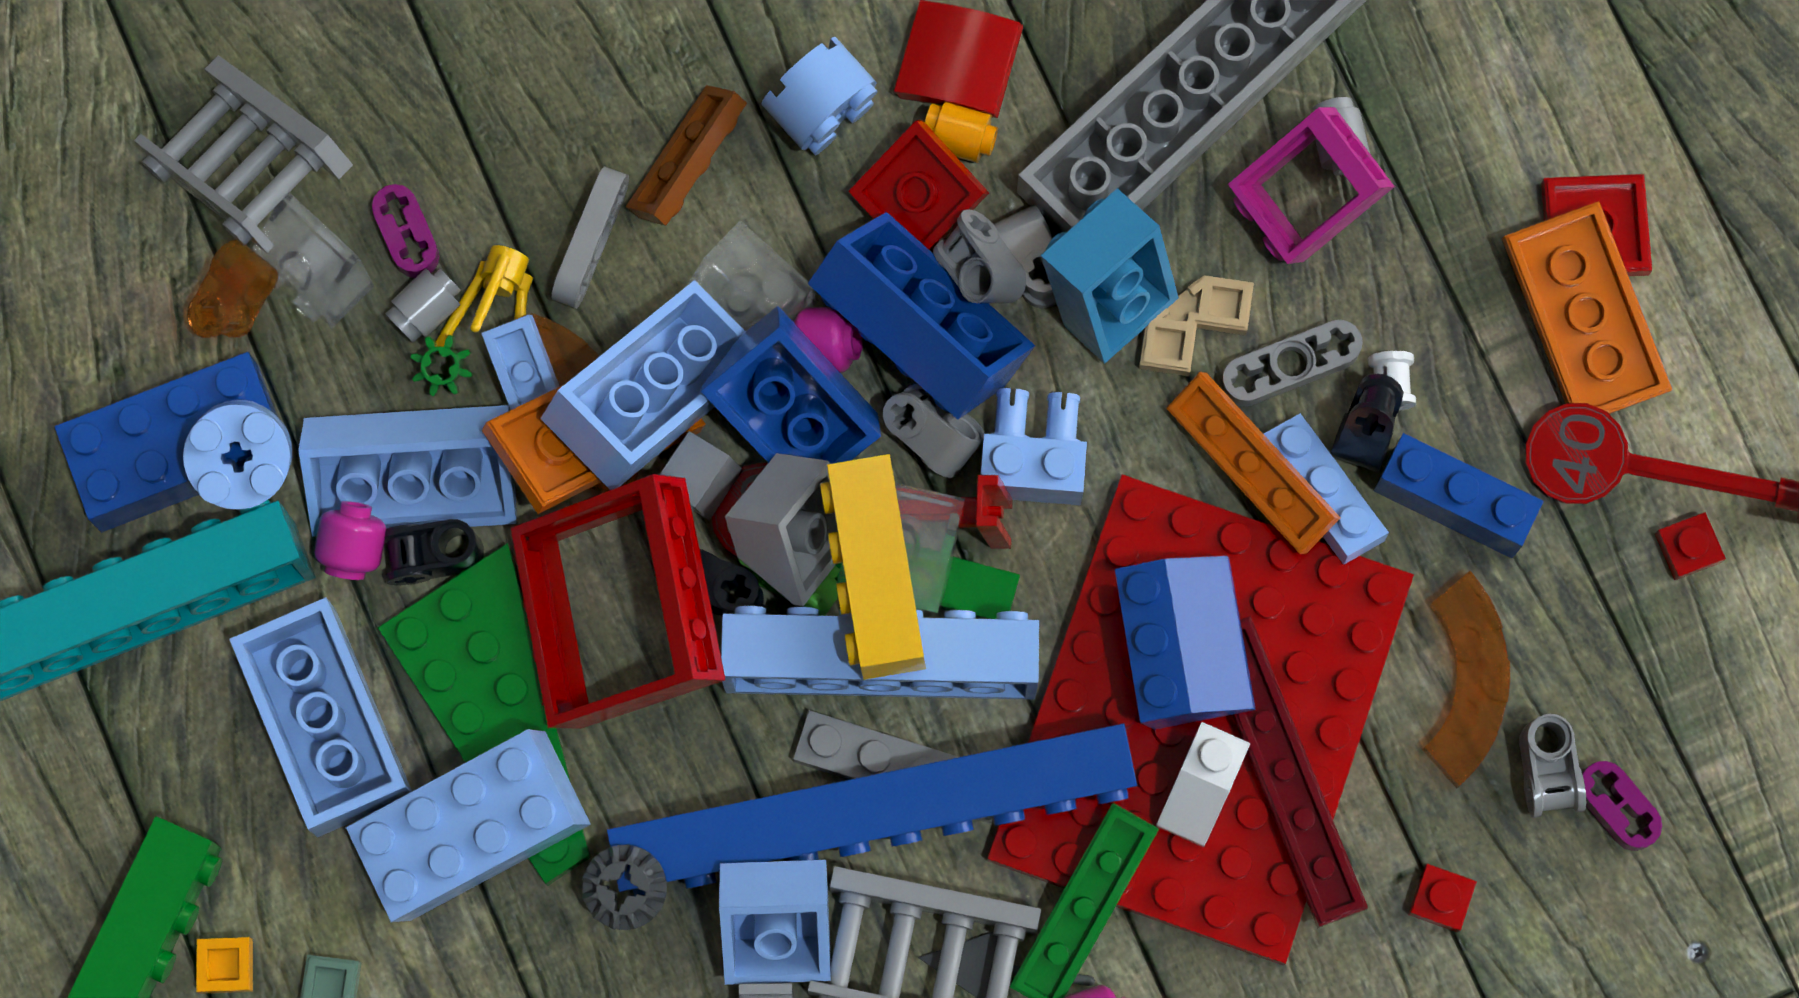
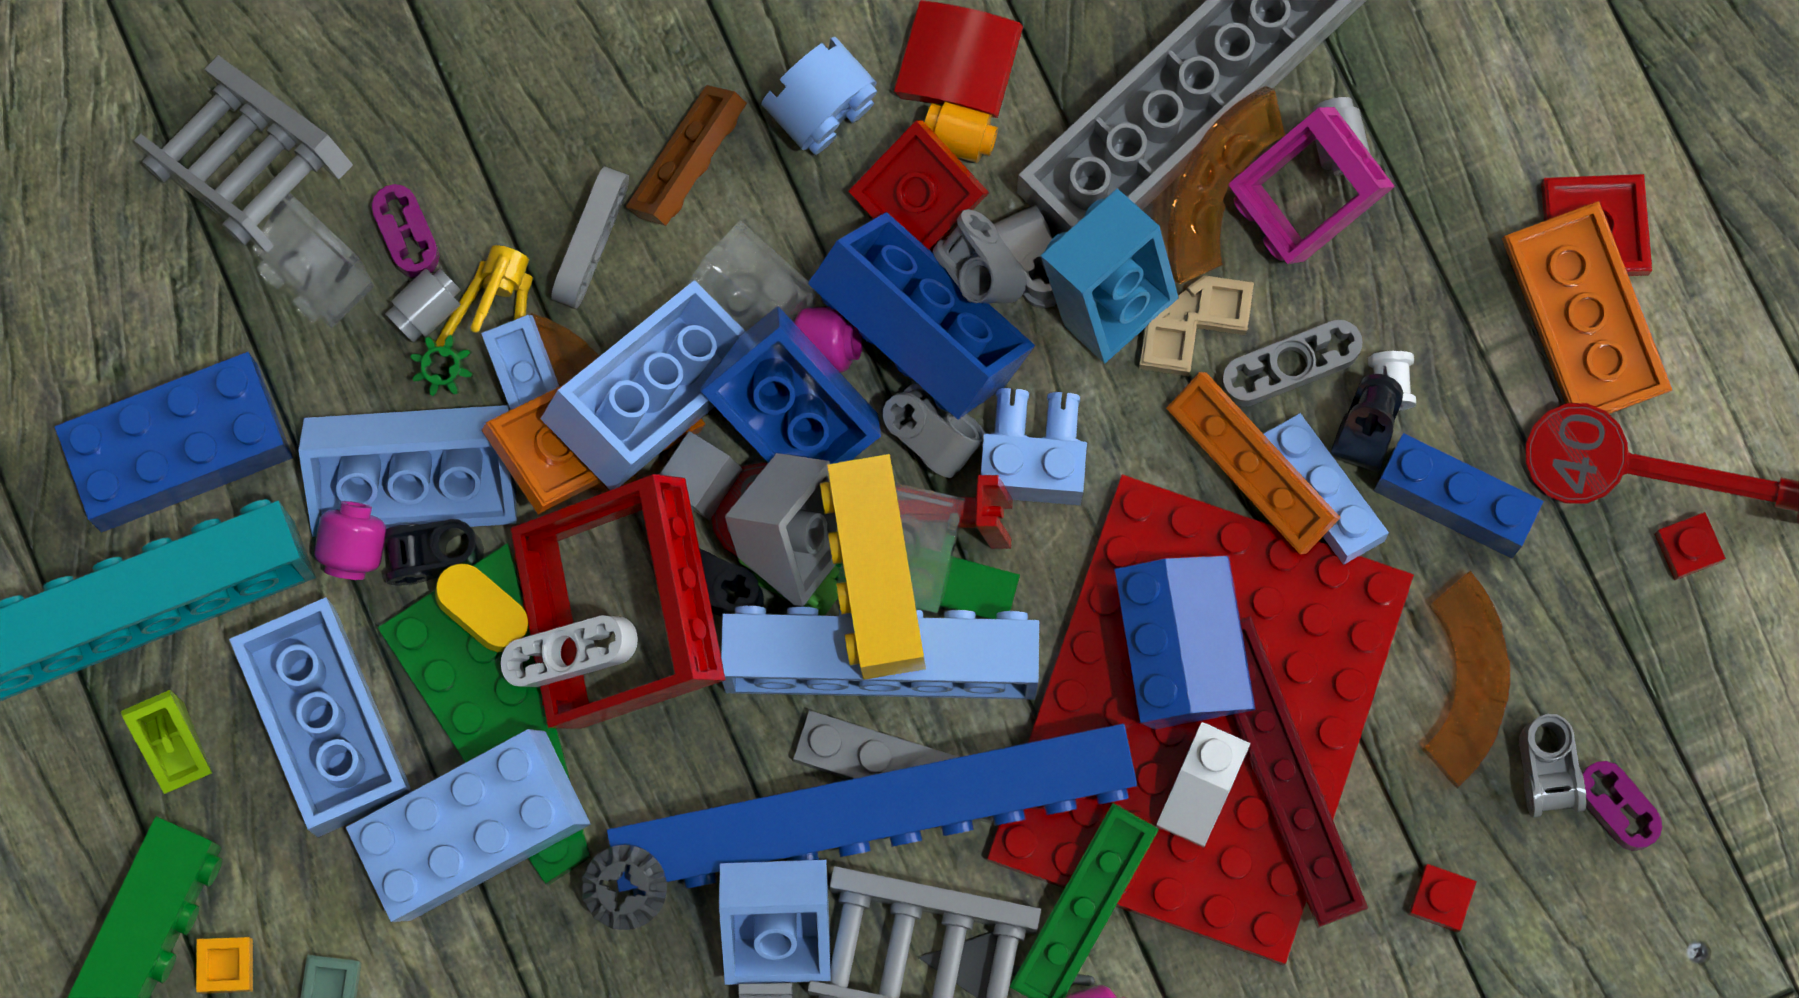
(167, 740): none -> lime slope
(219, 478): light blue brick -> none
(236, 287): clear orange piece -> none
(480, 607): none -> yellow tile
(587, 658): none -> white beam
(1199, 196): none -> clear orange tile

